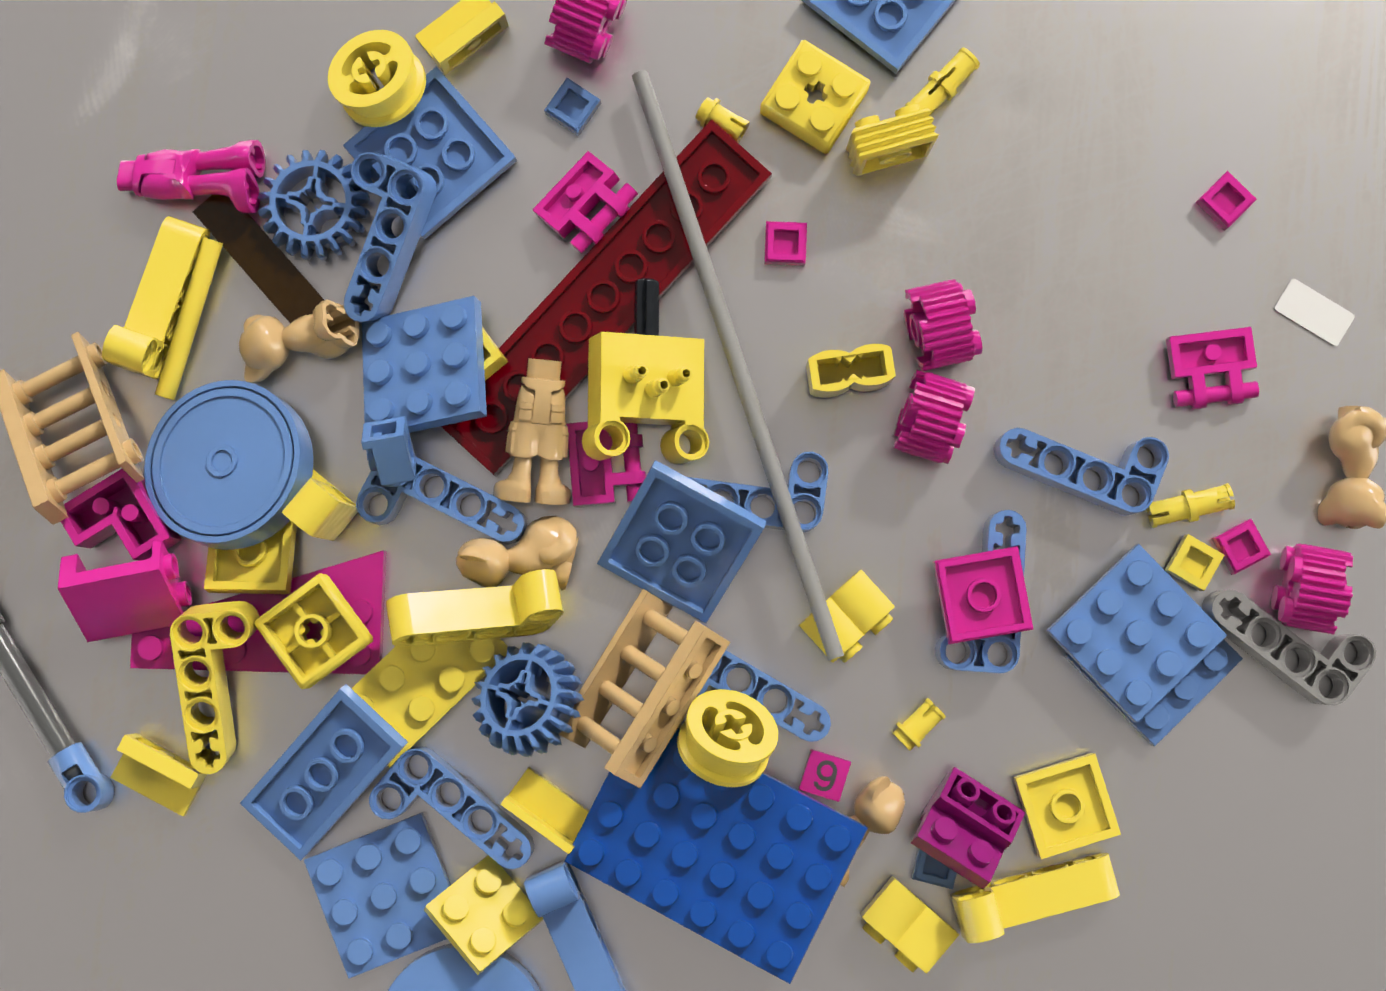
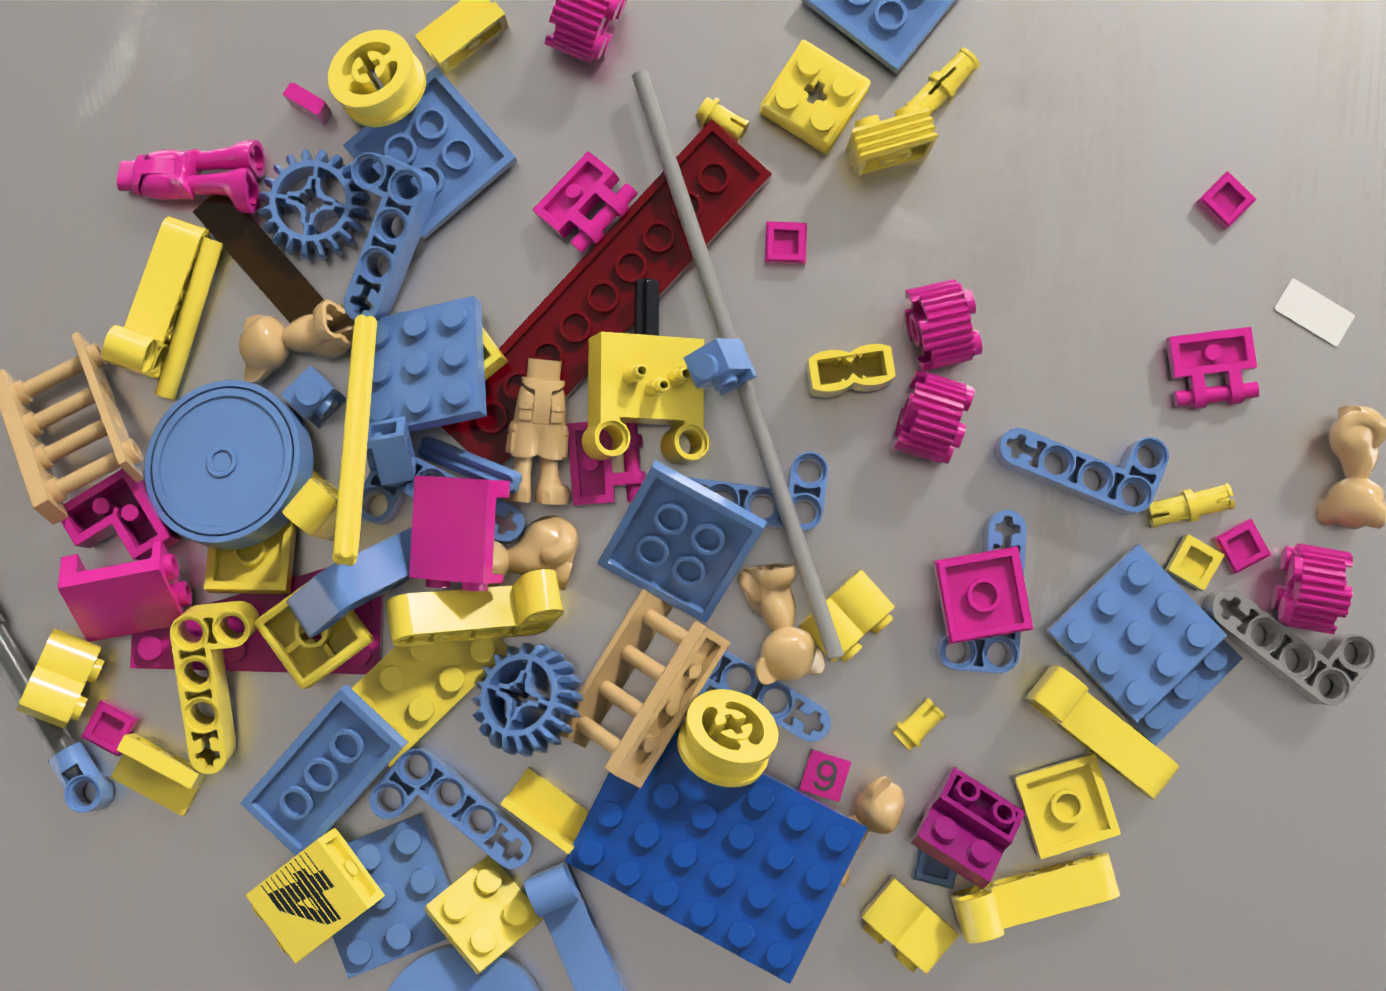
(59, 679): none -> light yellow brick
(109, 726): none -> dark pink tile
(307, 103): none -> dark pink tile
(314, 397): none -> medium blue brick
(314, 895): none -> light yellow panel
(344, 587): none -> medium blue beam
(355, 442): none -> light yellow axle
(455, 531): none -> dark pink panel
(467, 463): none -> medium blue axle
(572, 106): medium blue tile -> none
(720, 365): none -> medium blue brick
(787, 651): none -> tan animal
(1101, 731): none -> light yellow beam

